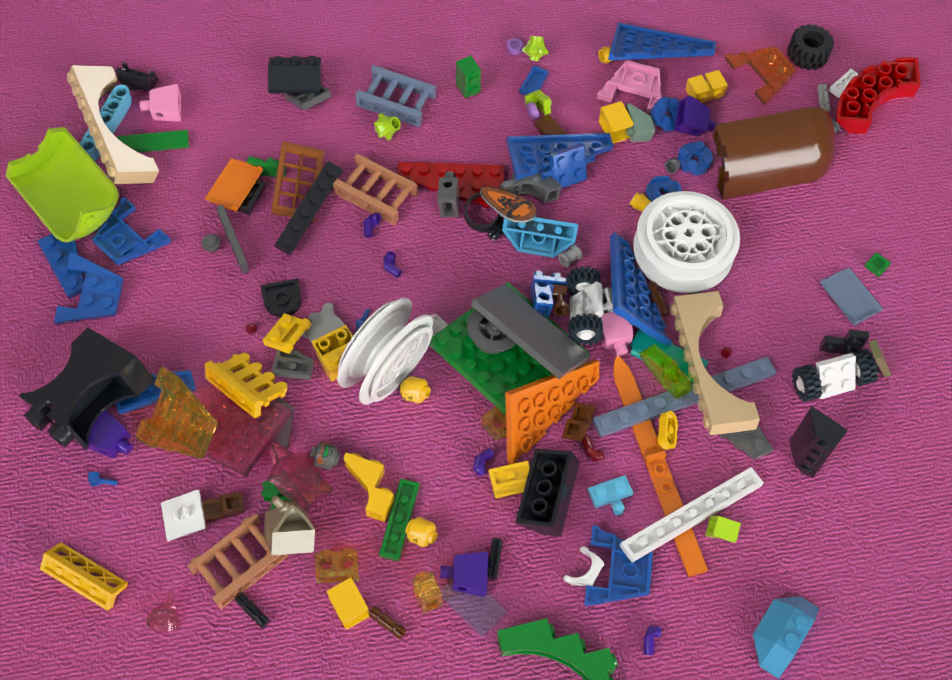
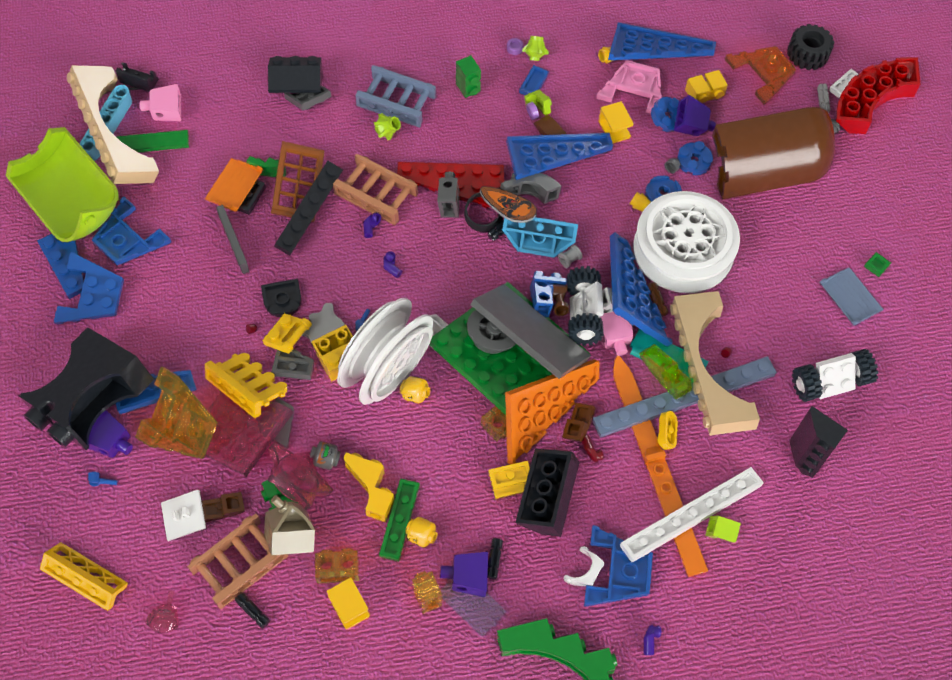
(210, 243): dark grey plate -> none
(387, 622): reddish brown axle -> none
(480, 461): dark purple arm -> none
(568, 166): blue plate -> none
(611, 493): medium azure plate -> none
(643, 125): sand green slope -> none
(751, 442): dark grey wing -> none
(783, 632): dark azure wedge -> none
(852, 342): black plate -> none
(880, 358): olive tile -> none

